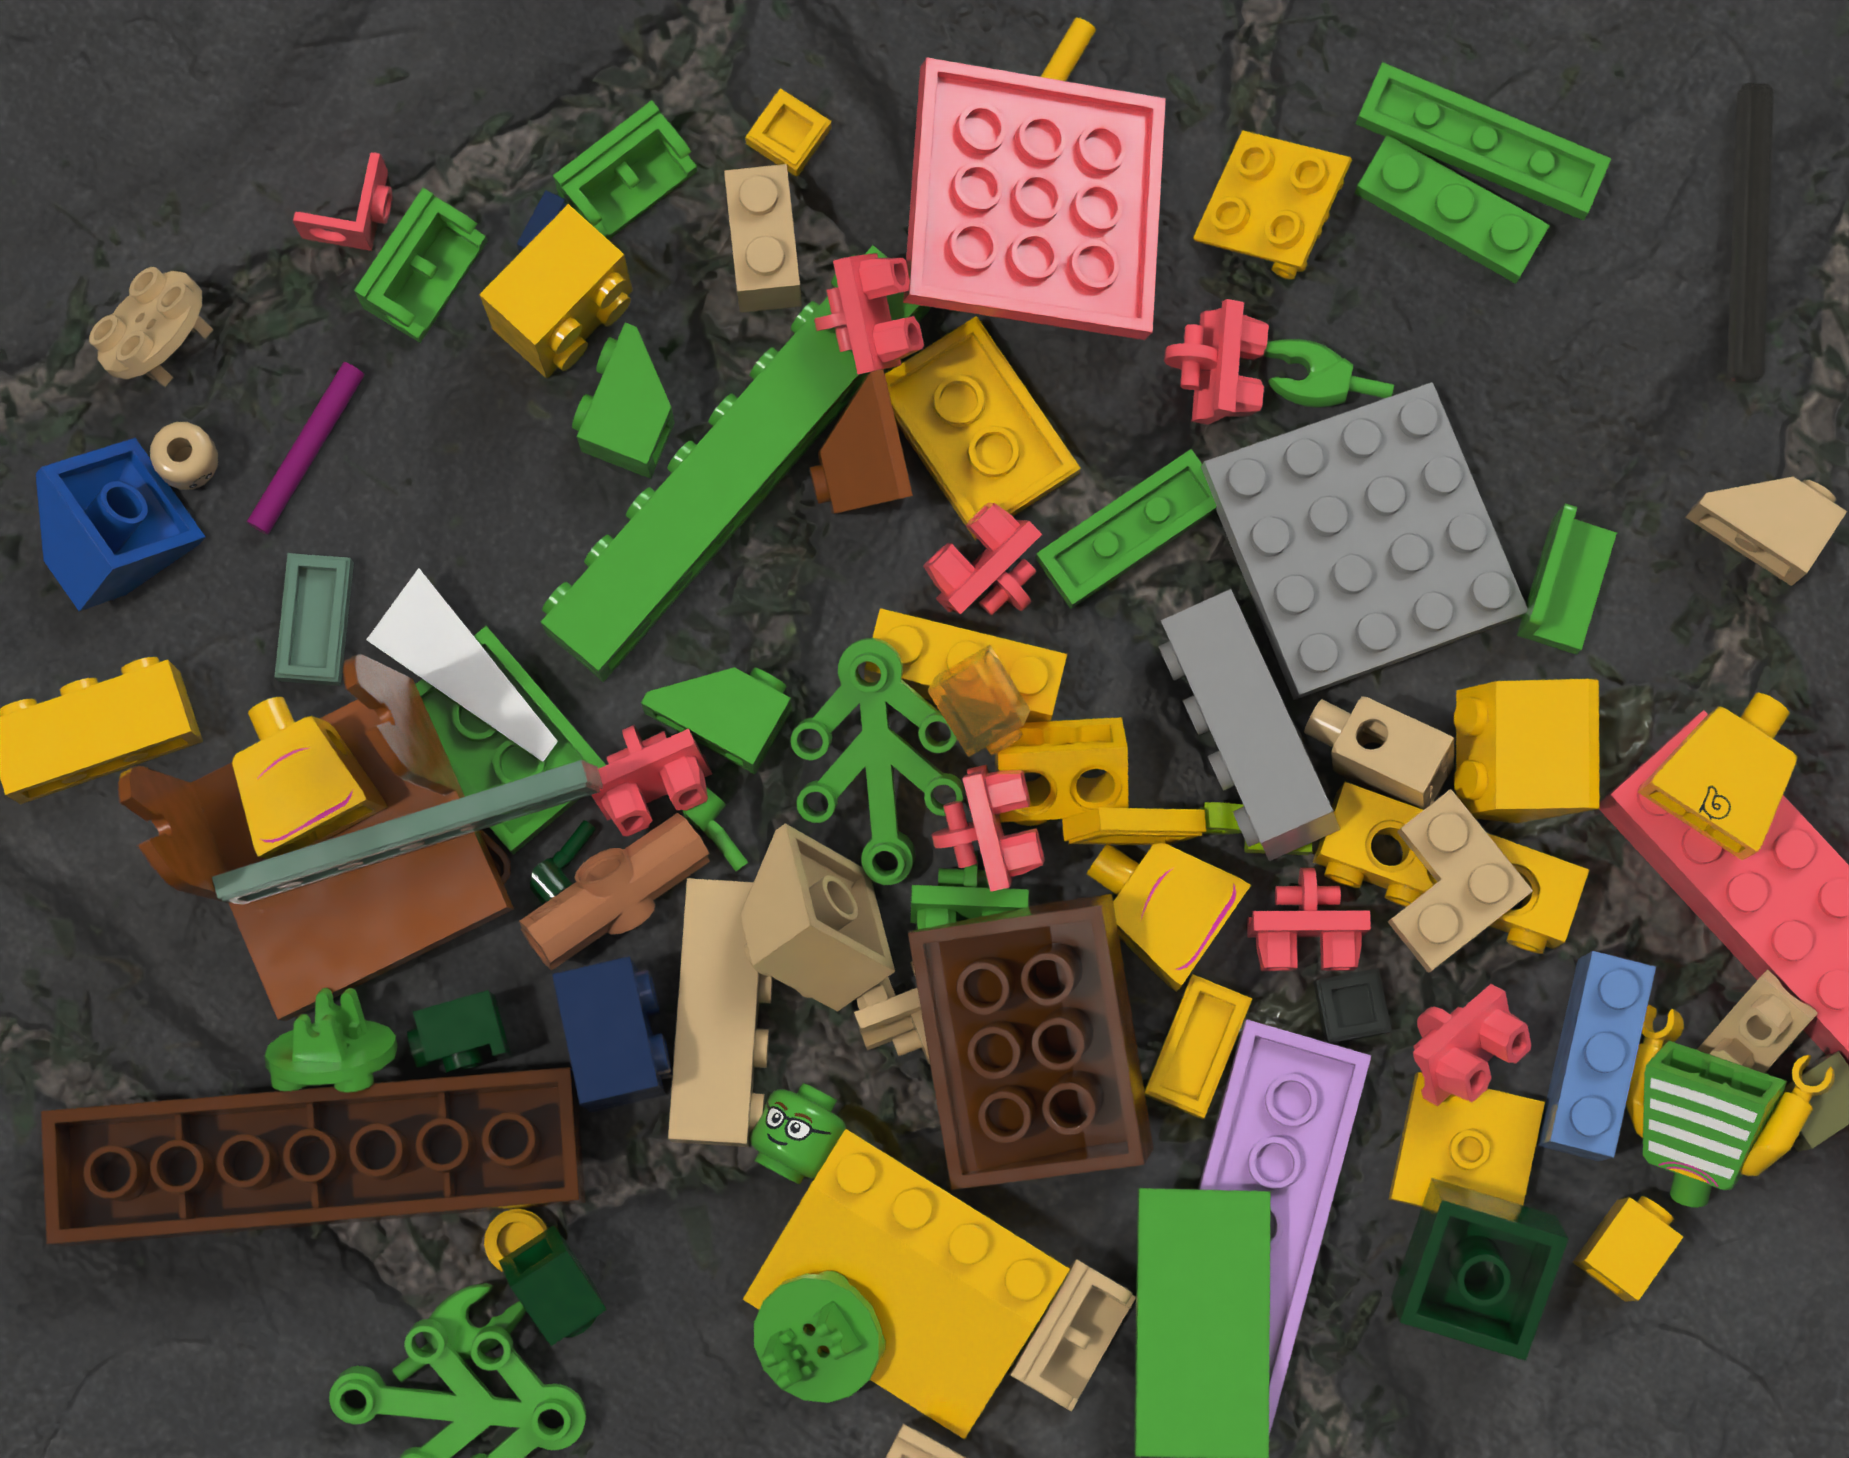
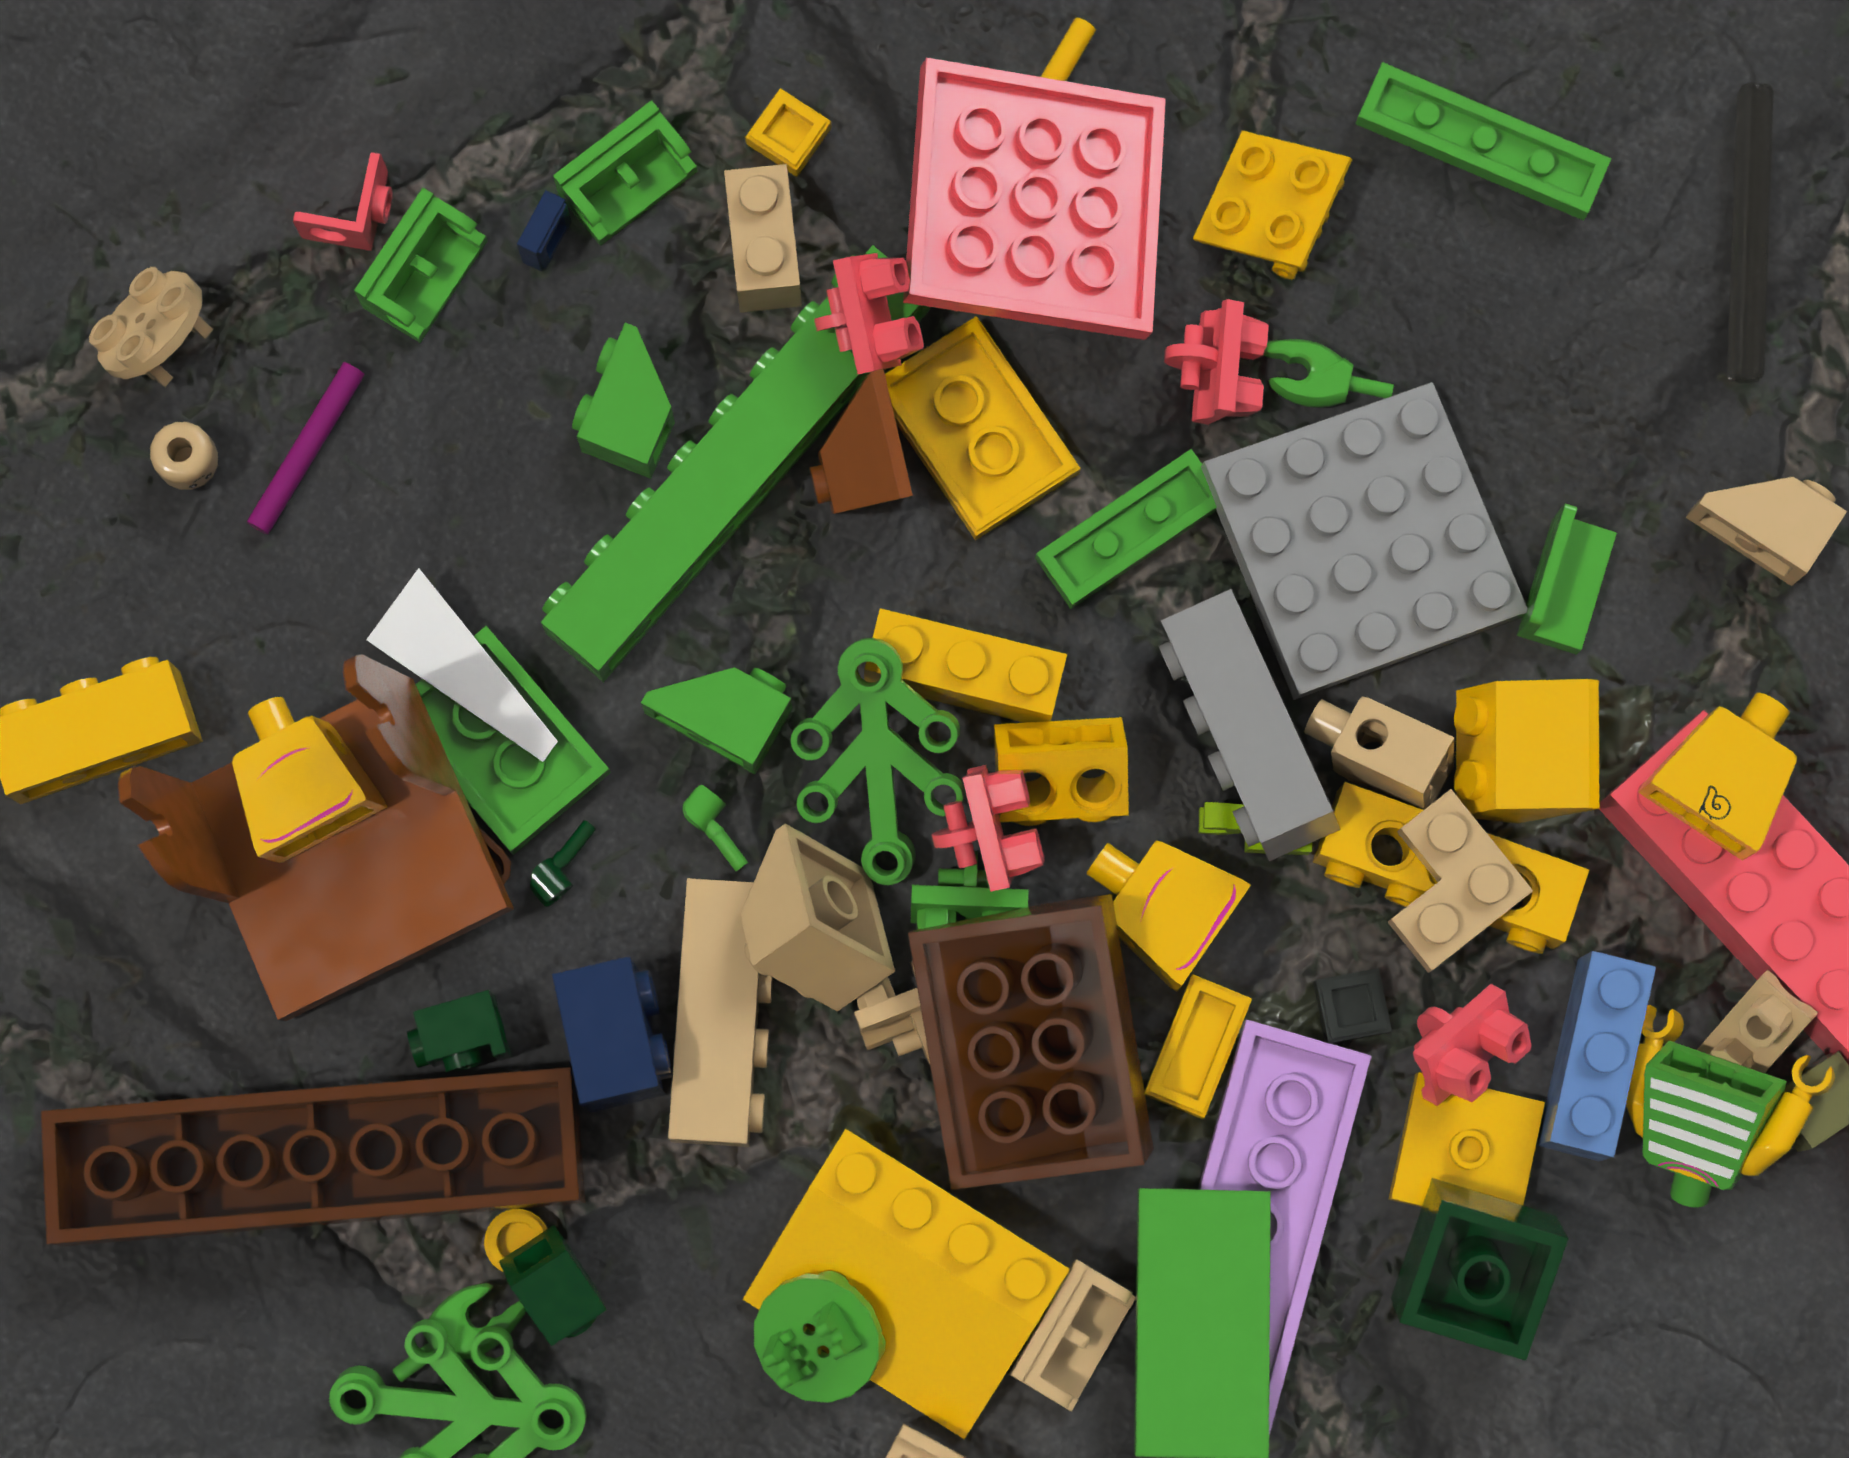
(110, 522): blue slope -> none
(314, 619): sand green tile -> none
(333, 1050): bright green plate -> none
(408, 833): sand green tile -> none
(558, 292): yellow brick -> none
(614, 891): nougat piece -> none
(648, 772): coral hips -> none
(796, 1132): bright green head -> none
(980, 703): clear yellow brick -> none
(1004, 543): coral hips -> none
(1133, 826): yellow tile -> none
(1338, 930): coral hips -> none
(1451, 209): bright green plate -> none
(1629, 1247): yellow brick -> none

